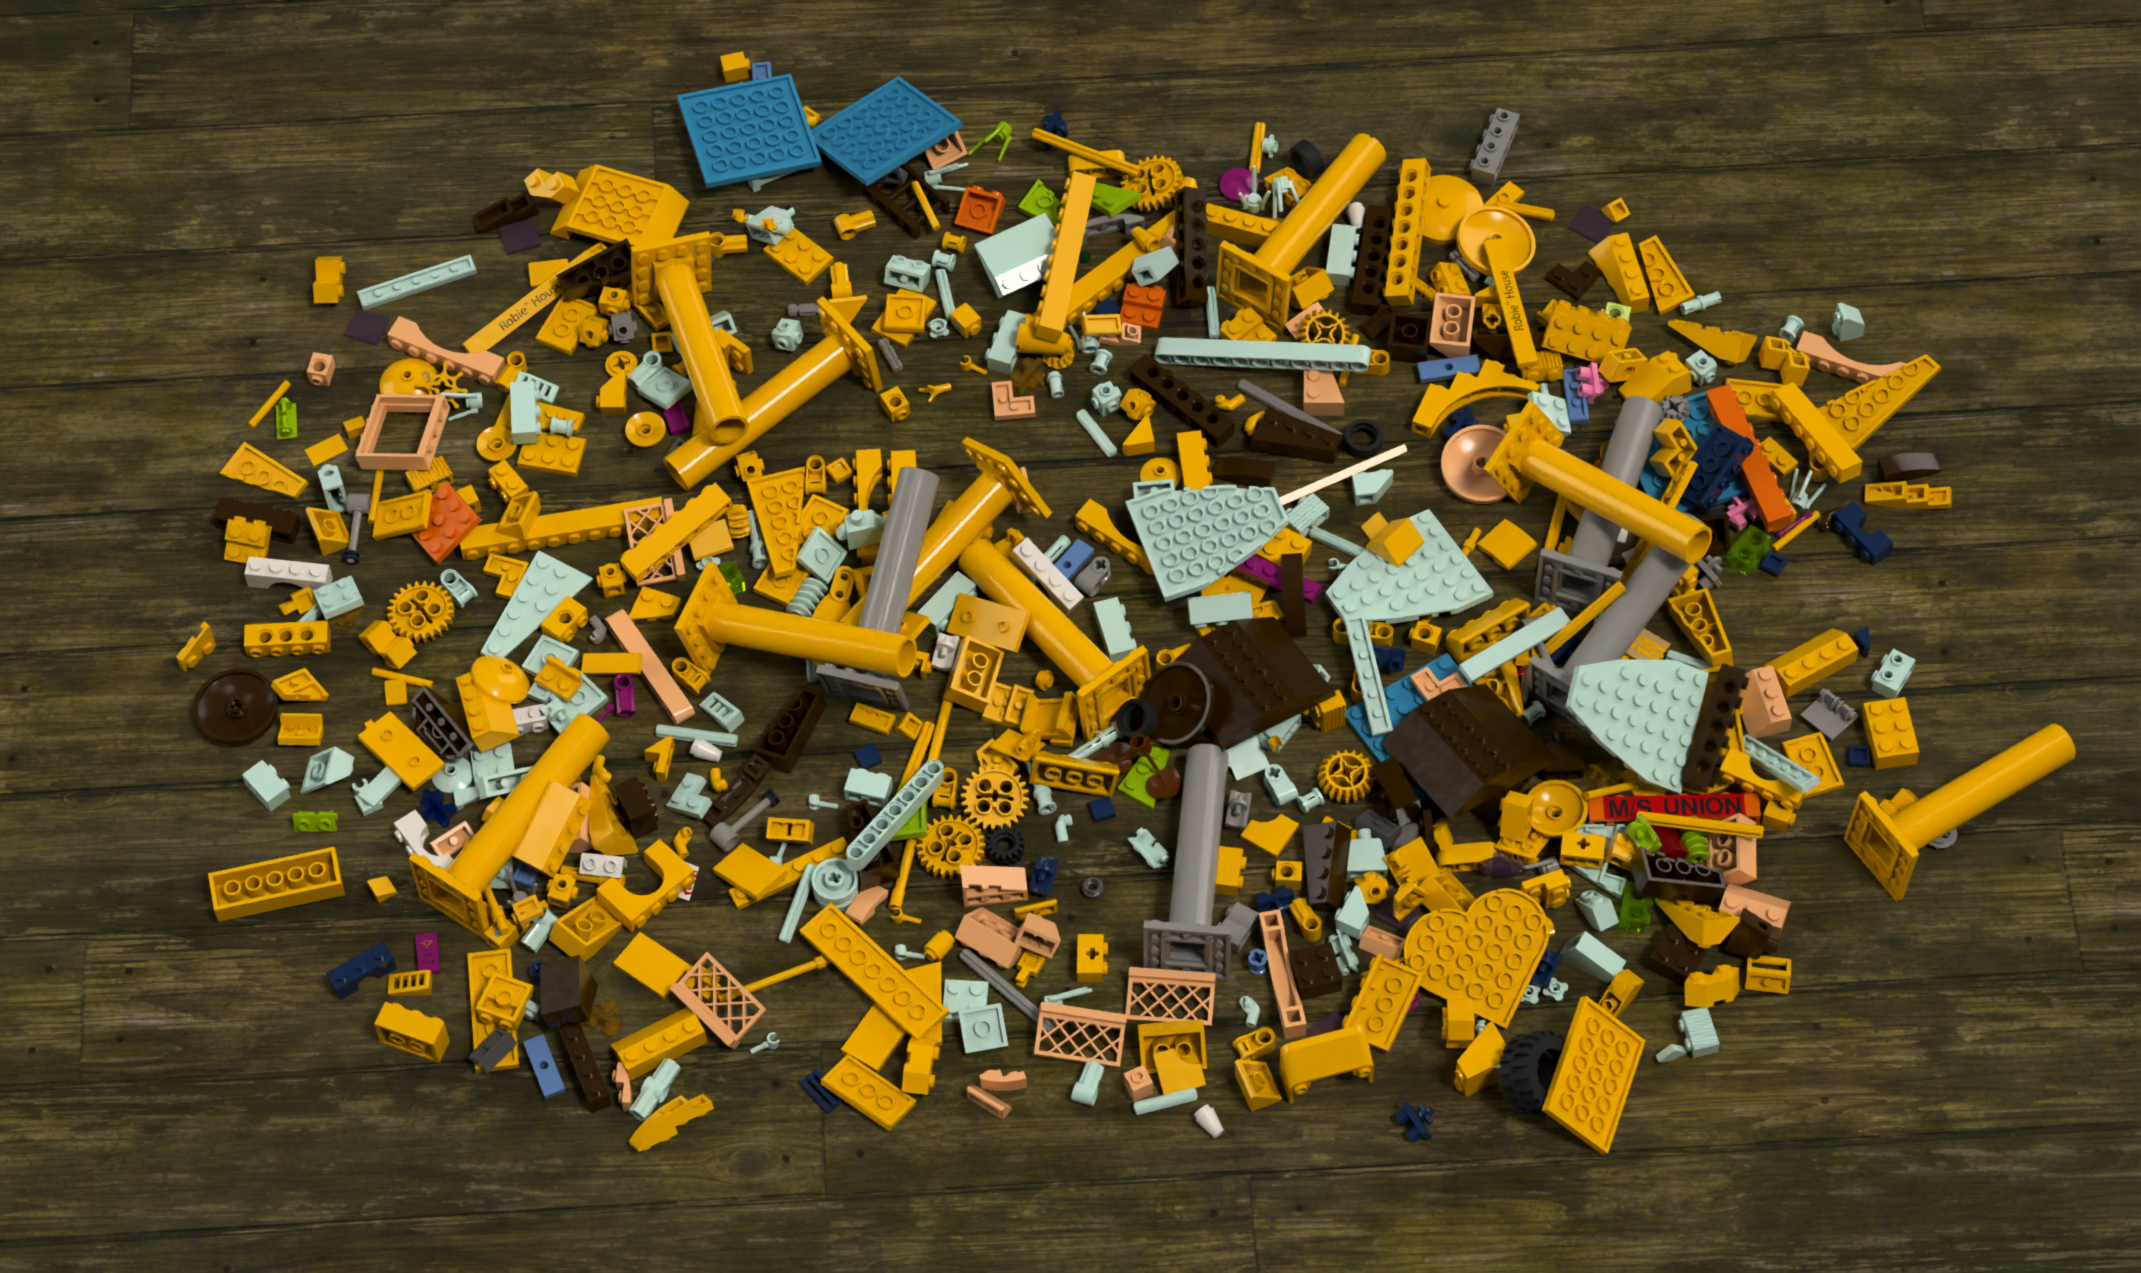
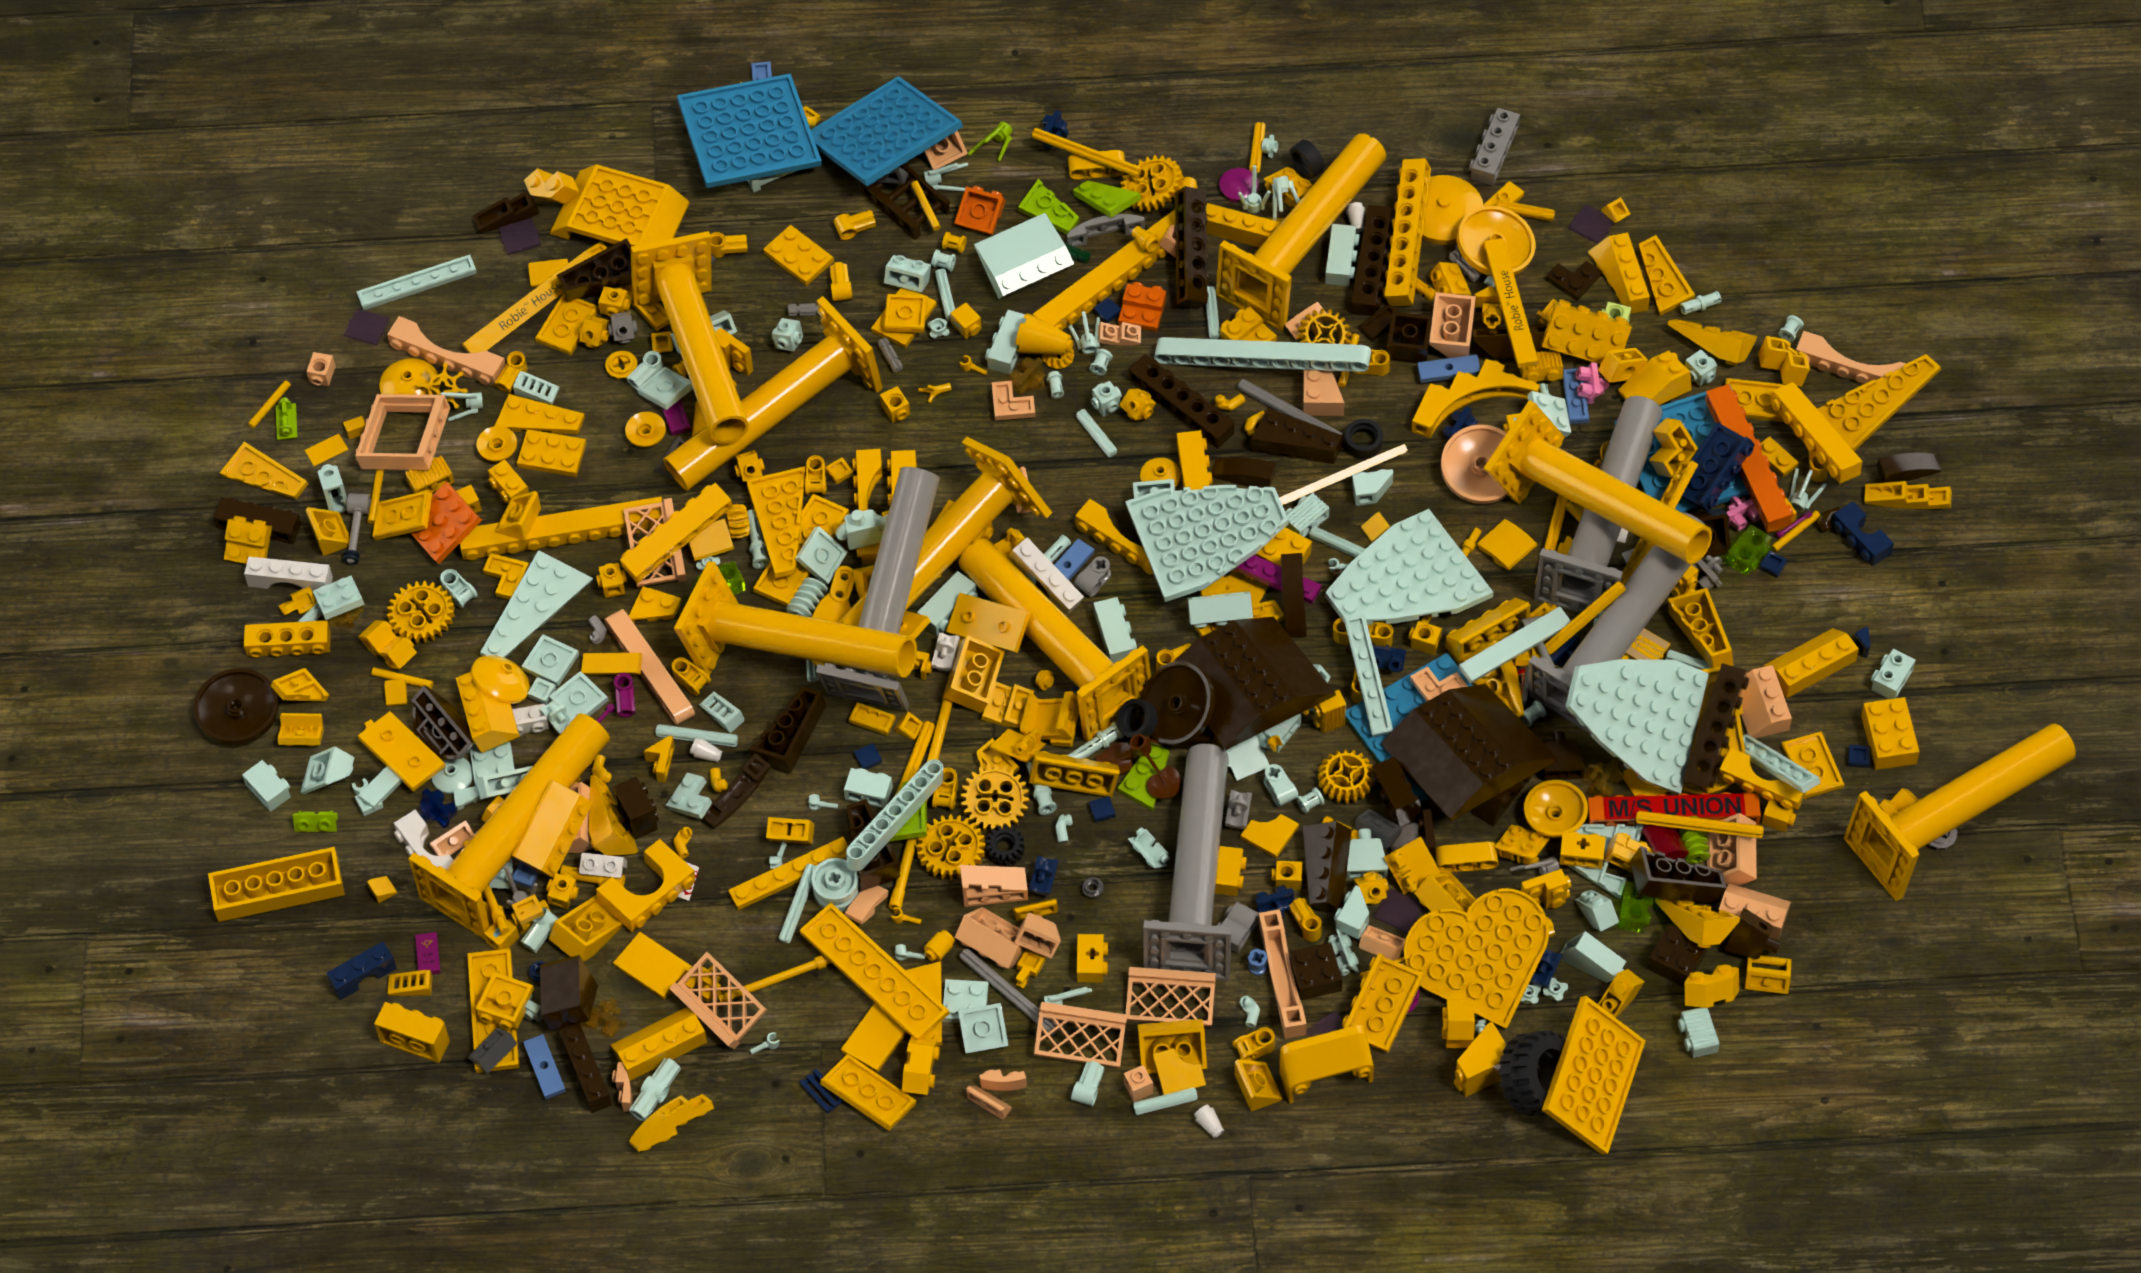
(196, 648): yellow wing -> none
(329, 279): yellow brick -> none
(525, 412): light aqua brick -> none
(559, 678): yellow bracket -> none
(561, 426): light aqua bush -> none
(566, 611): yellow brick -> none
(613, 395): yellow slope -> none
(726, 836): light grey piece -> none
(735, 66): yellow brick -> none
(750, 871): yellow tile -> none
(769, 225): light aqua torso -> none
(848, 306): yellow slope -> none
(1065, 257): yellow brick -> none
(1101, 325): yellow tile -> none
(1140, 440): yellow slope -> none
(1154, 265): light aqua slope -> none
(1309, 286): yellow slope -> none
(1396, 542): yellow slope -> none
(1407, 899): yellow wing -> none
(1409, 1114): dark blue hips -> none
(1442, 834): yellow slope -> none
(1501, 867): dish -> none
(1516, 816): yellow brick -> none
(1611, 790): yellow bar -> none
(1643, 834): lime hips -> none
(1670, 1053): light aqua tile -> none
(1683, 407): light grey gear -> none
(1829, 714): light grey hinge -> none
(1847, 322): light aqua slope -> none

